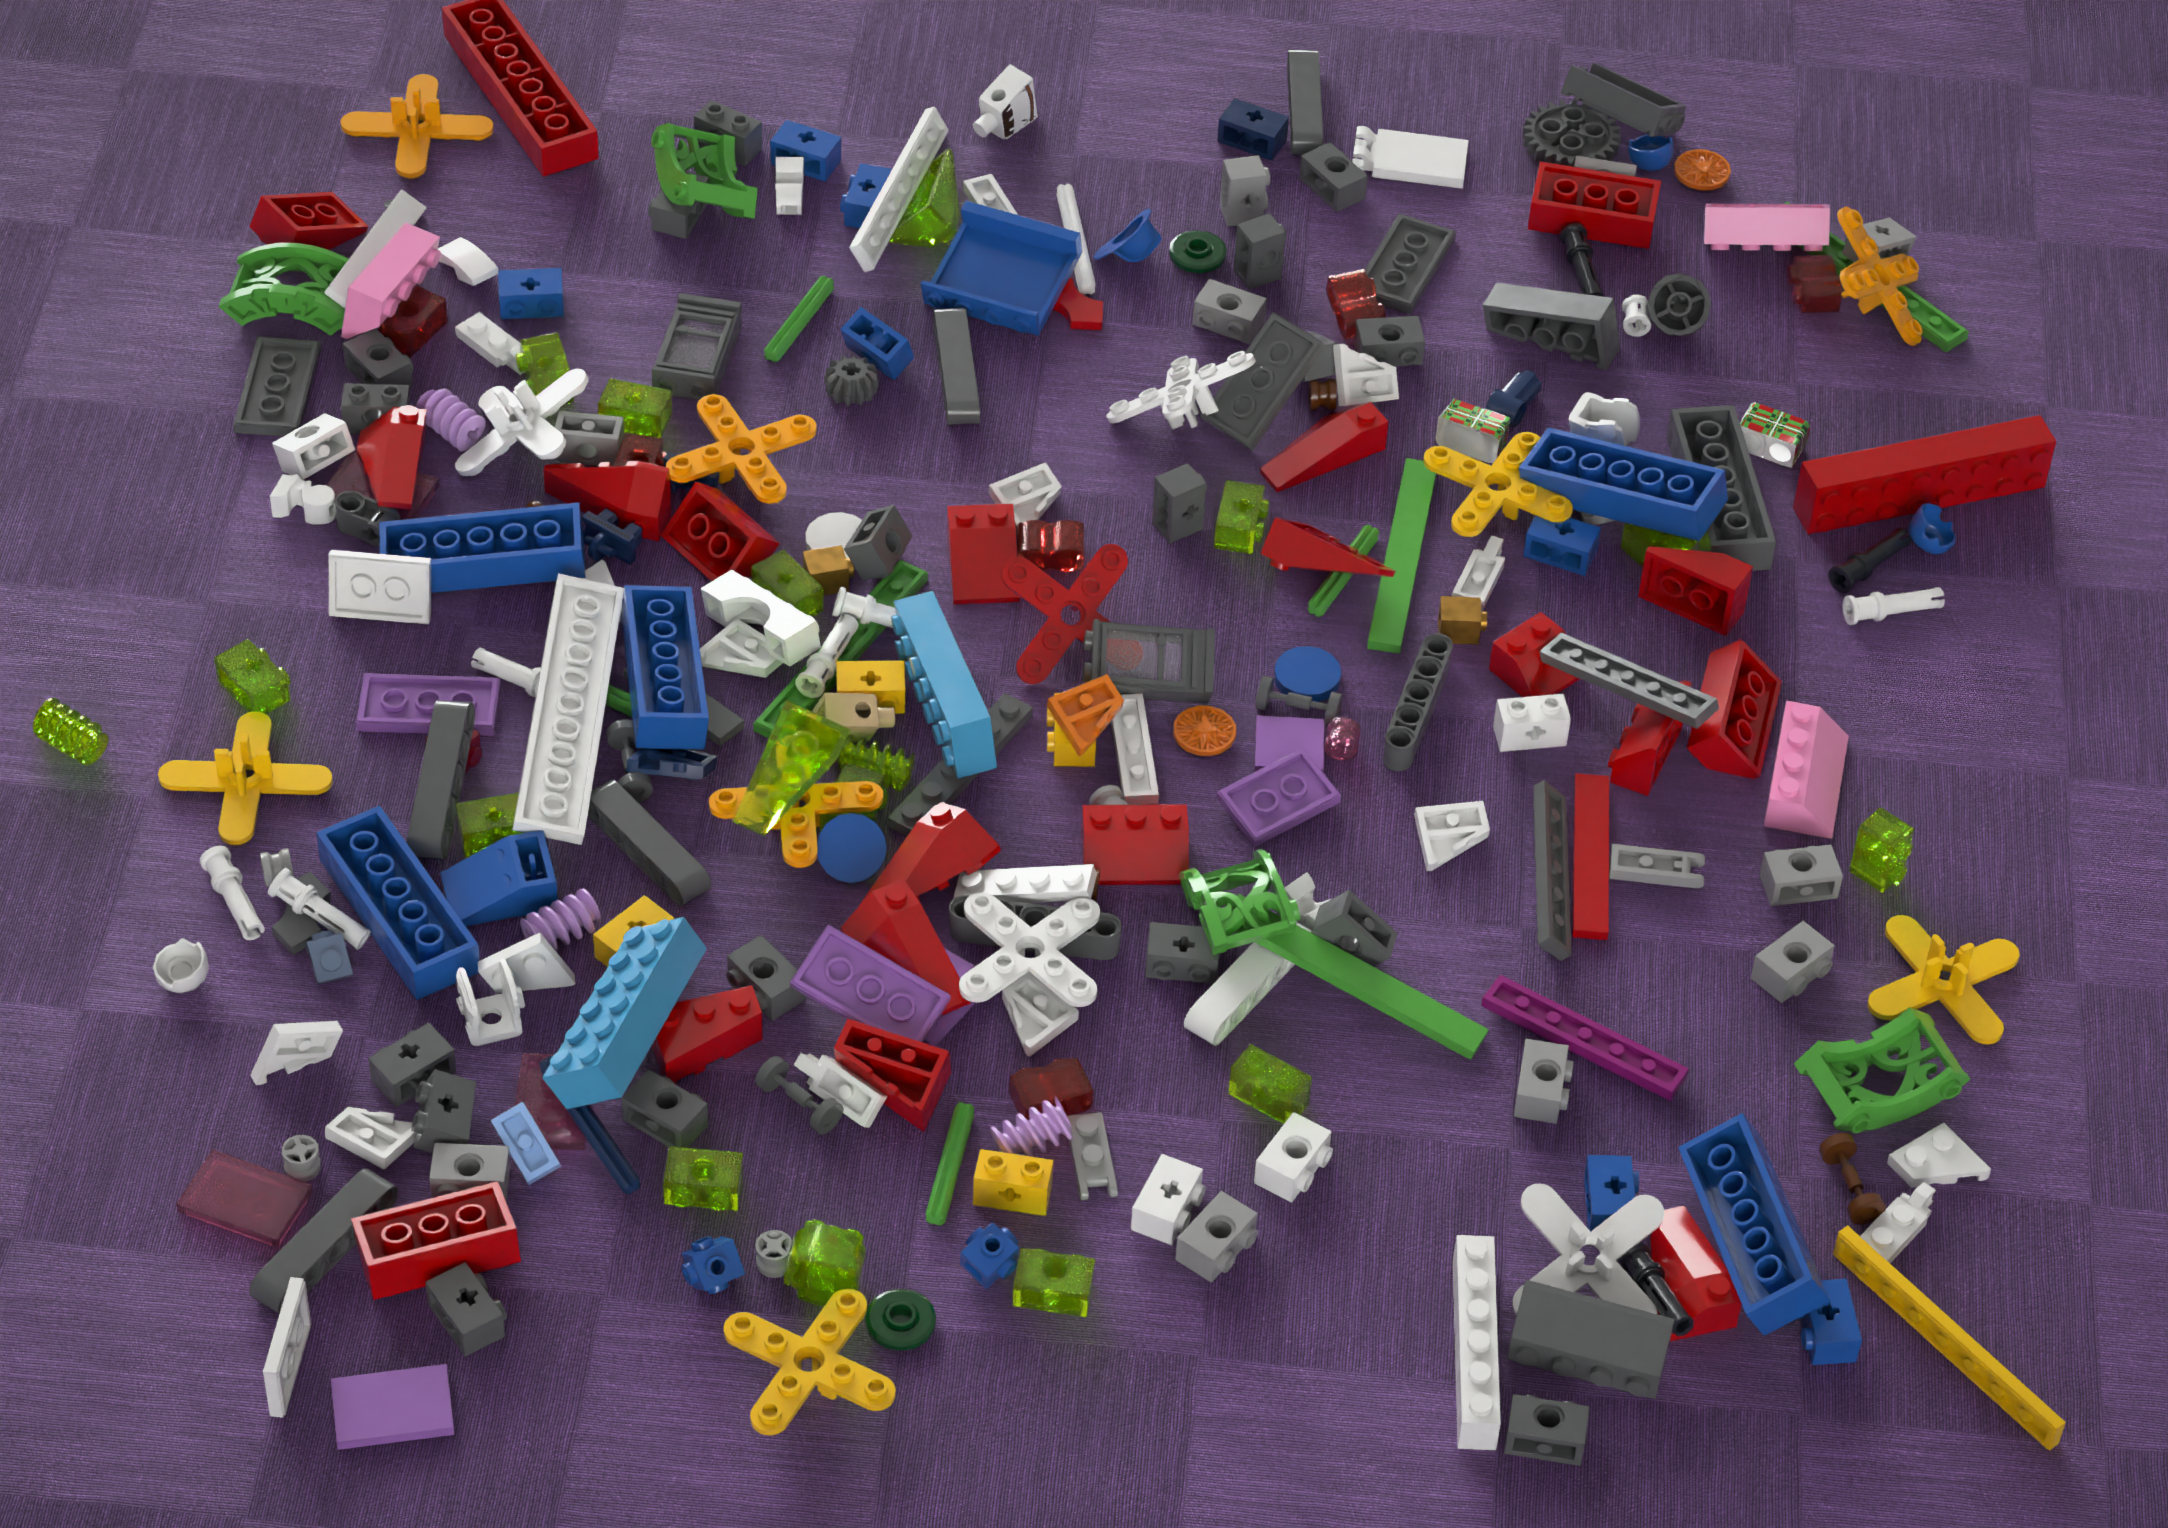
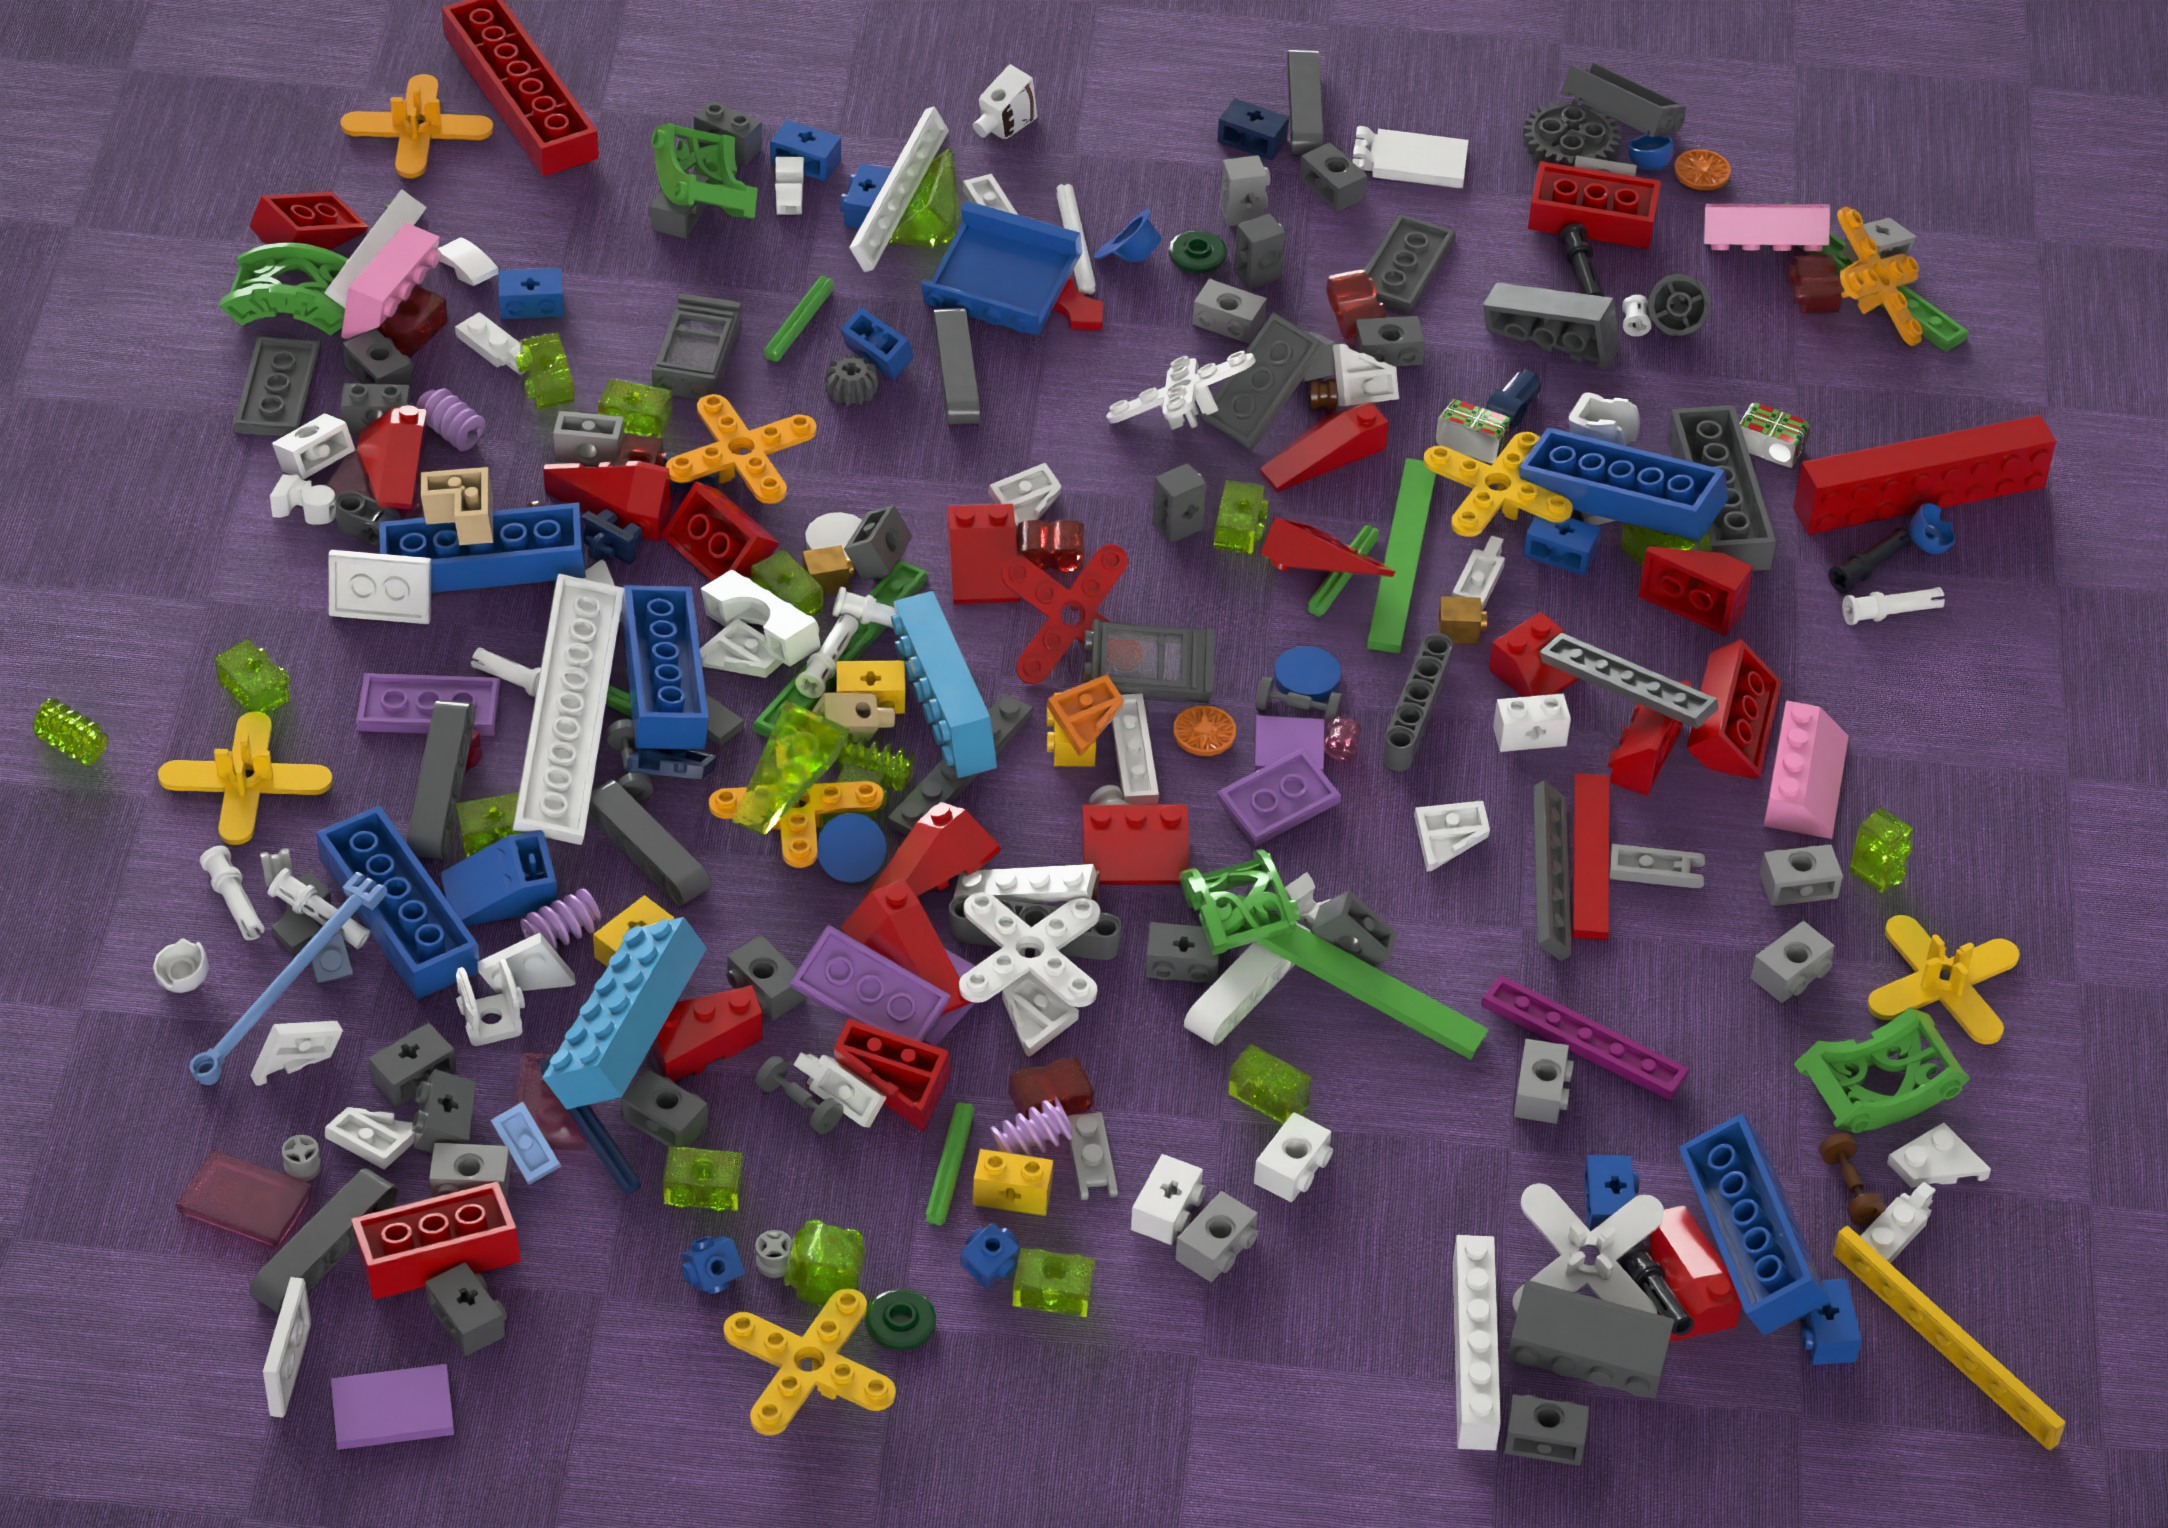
(360, 892): none -> medium blue hinge
(460, 498): none -> tan brick
(531, 430): white piece -> none

